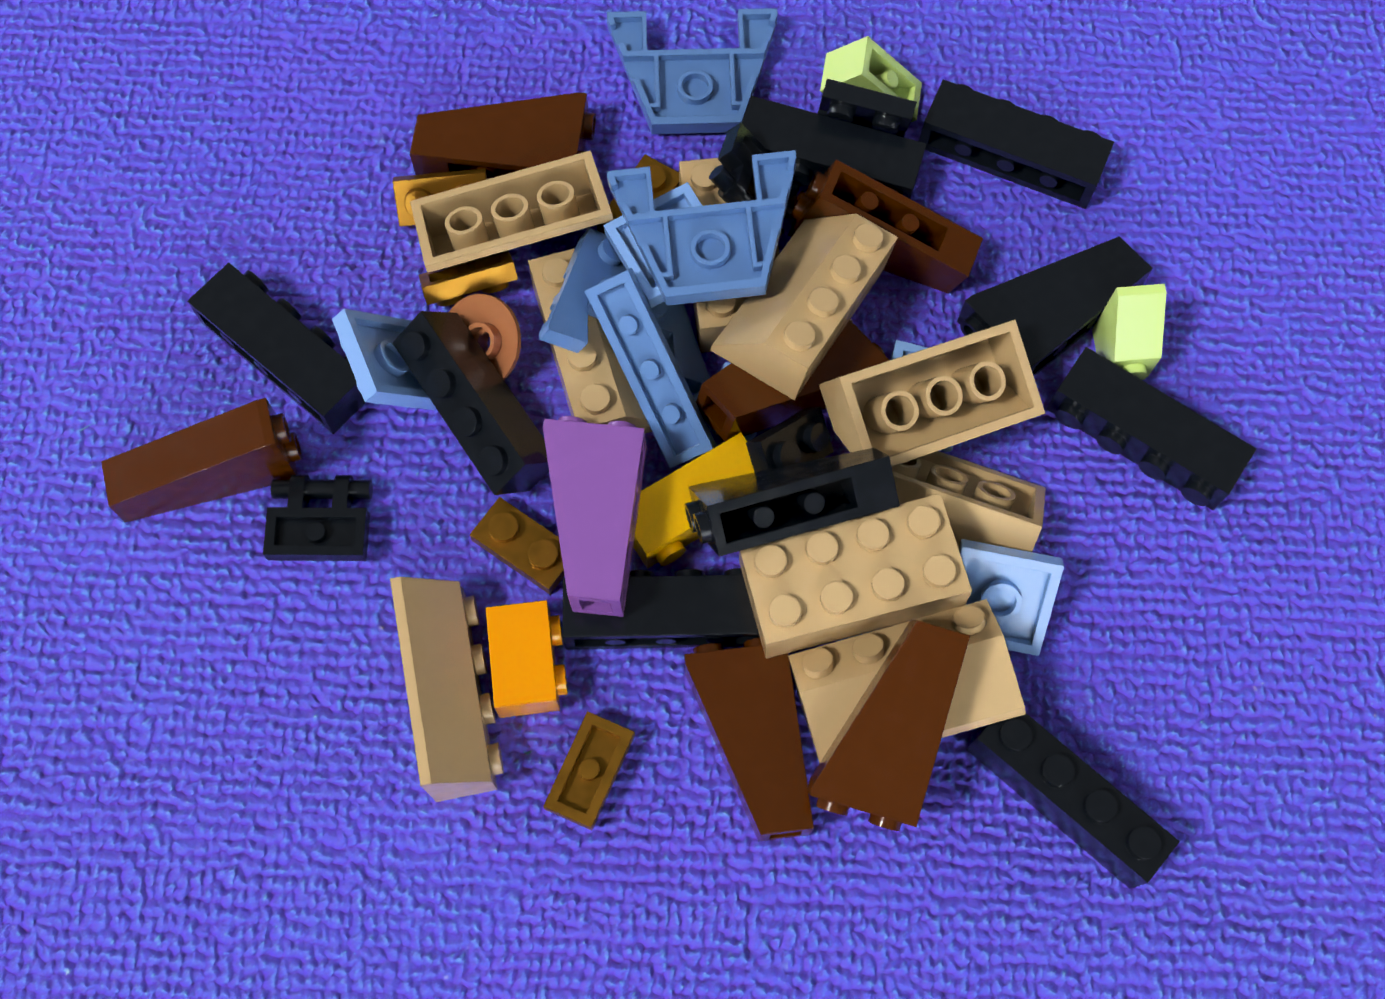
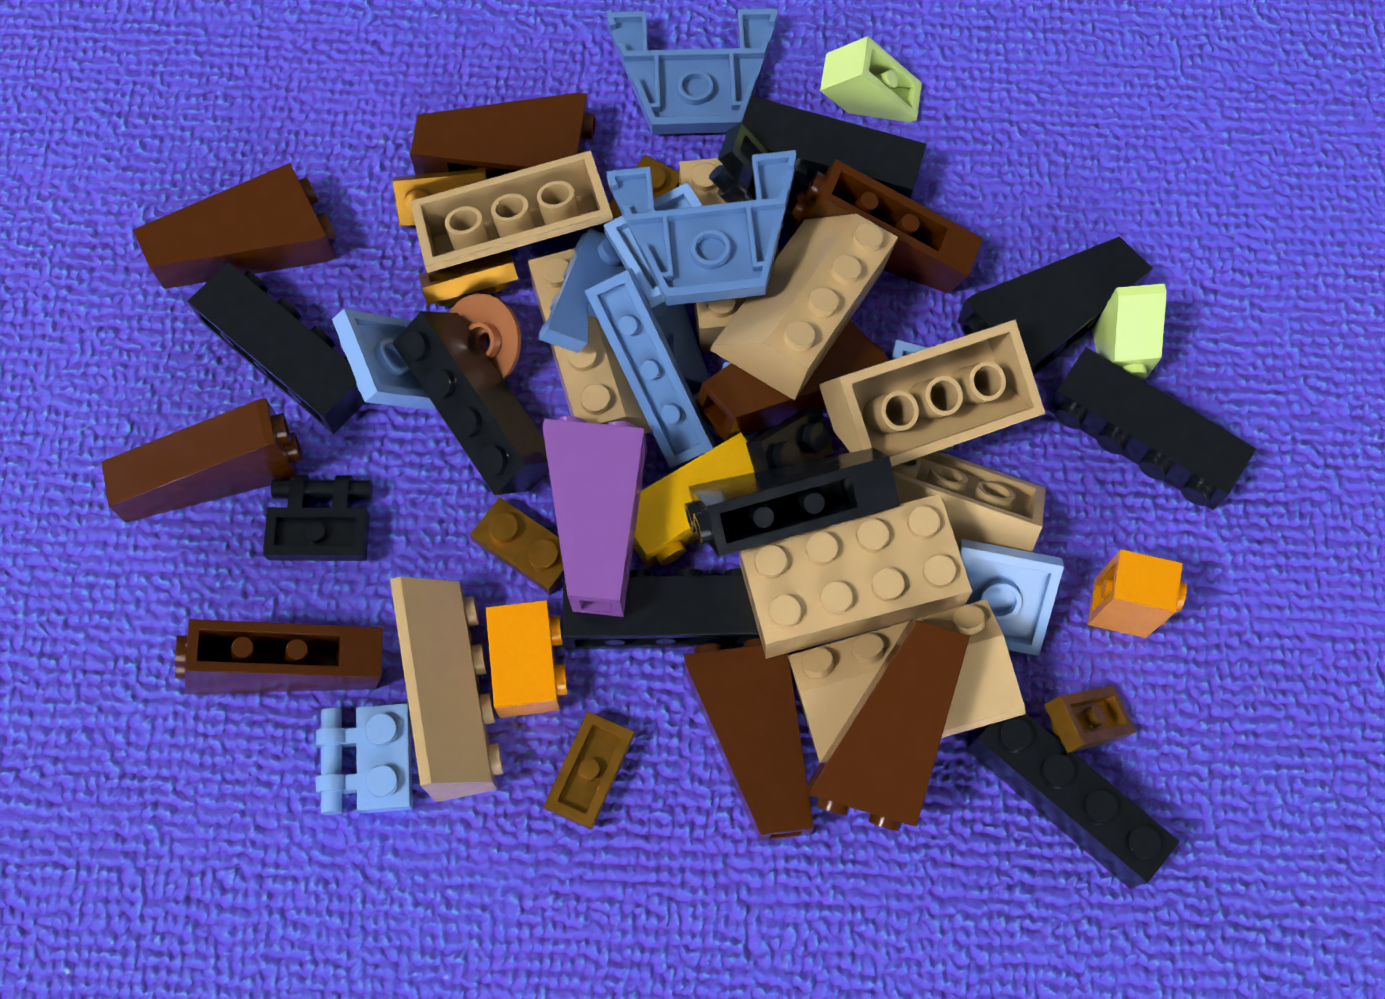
(252, 226): none -> reddish brown slope
(277, 657): none -> reddish brown slope
(382, 759): none -> light blue plate
(866, 107): black plate -> none
(1015, 143): black brick -> none
(1089, 718): none -> pearl gold plate
(1136, 594): none -> light orange brick

